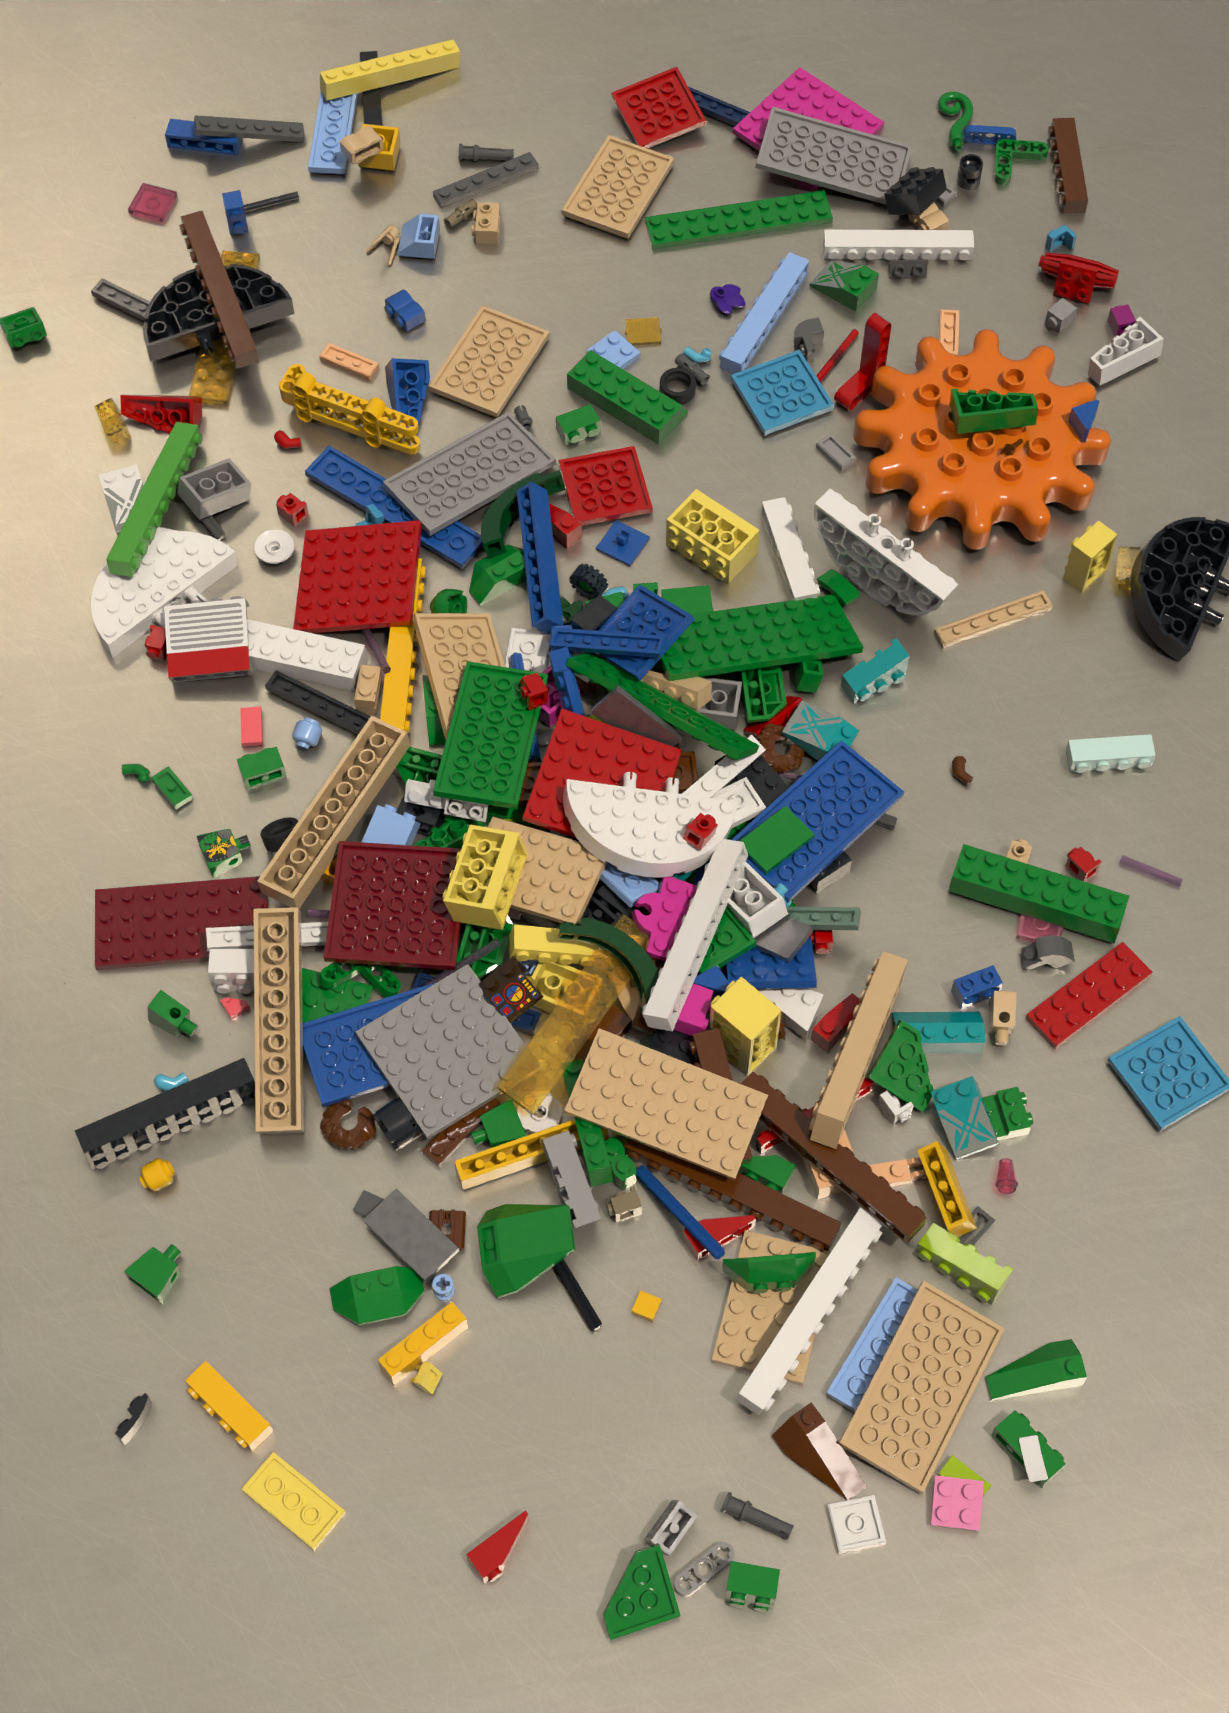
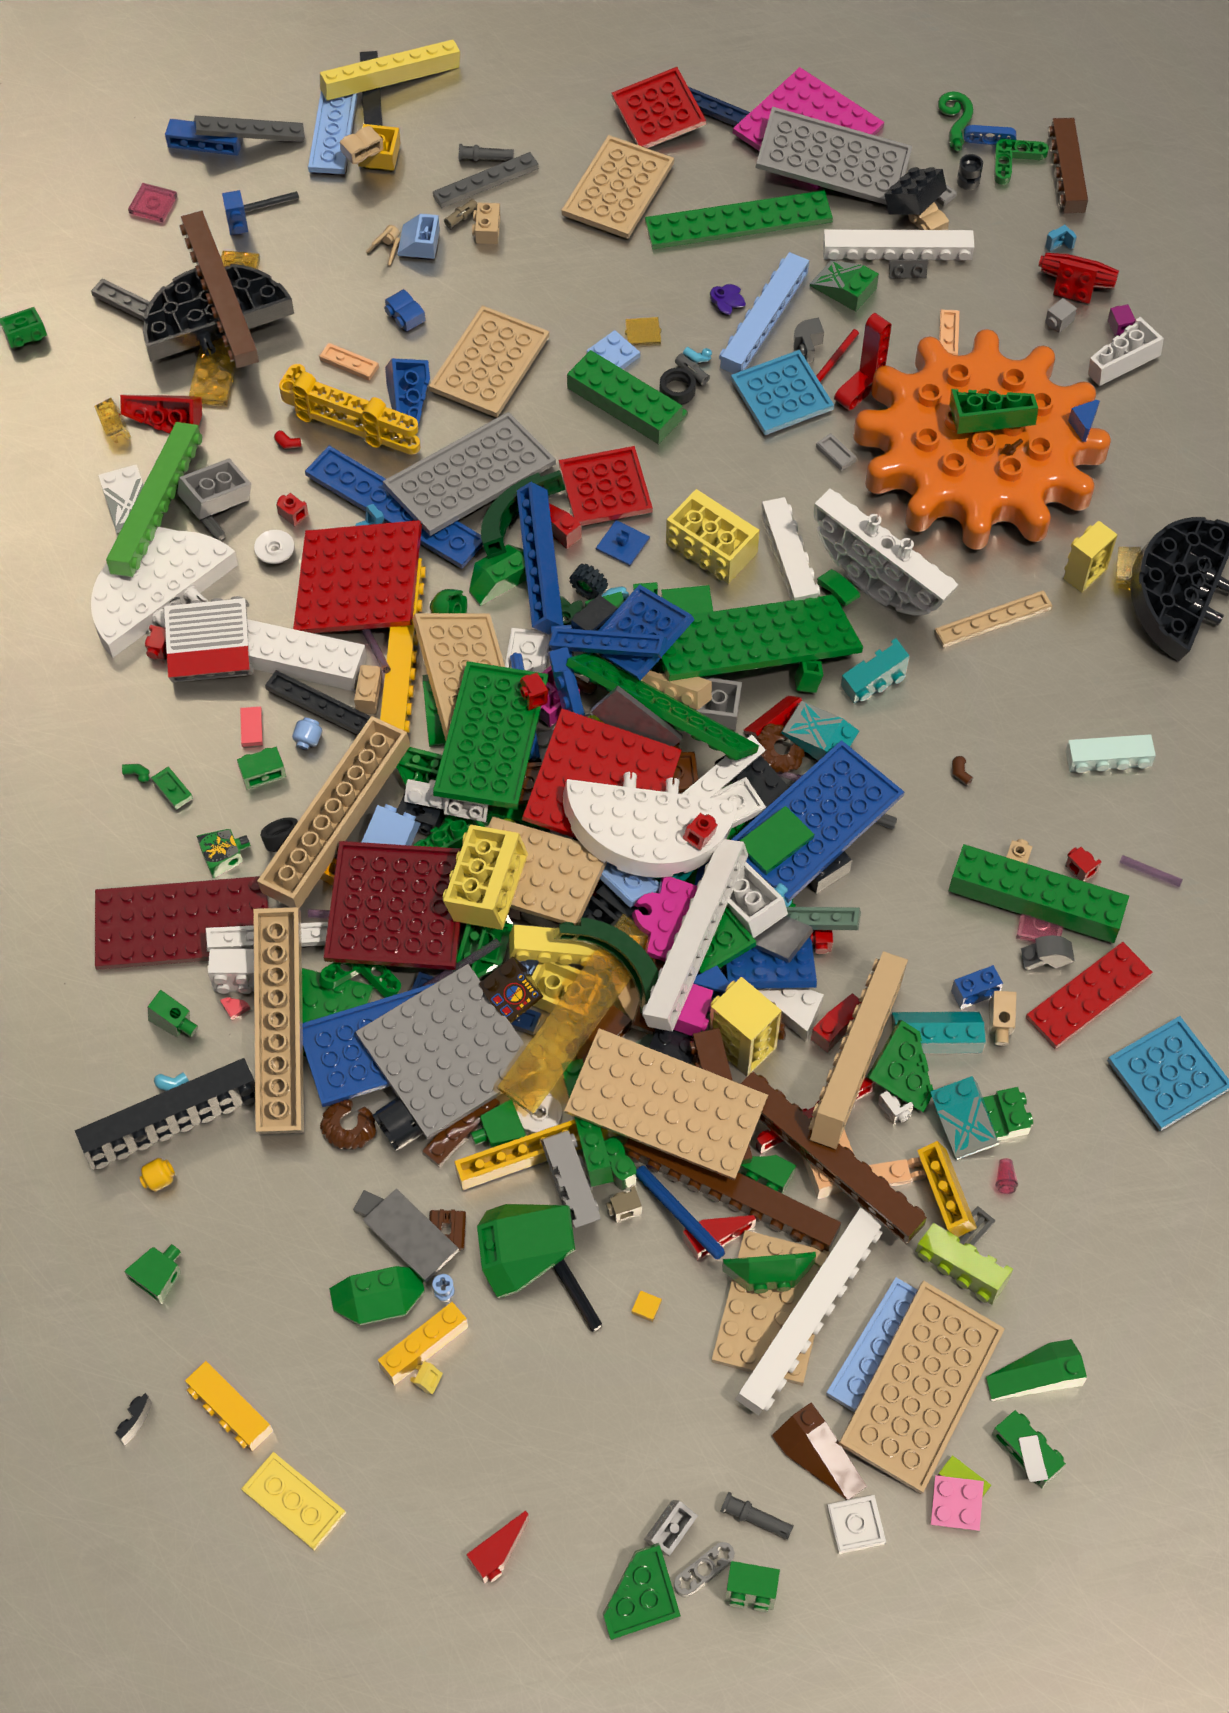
(523, 417): dark grey pin -> none
(578, 424): green brick -> none
(762, 693): green wedge -> none

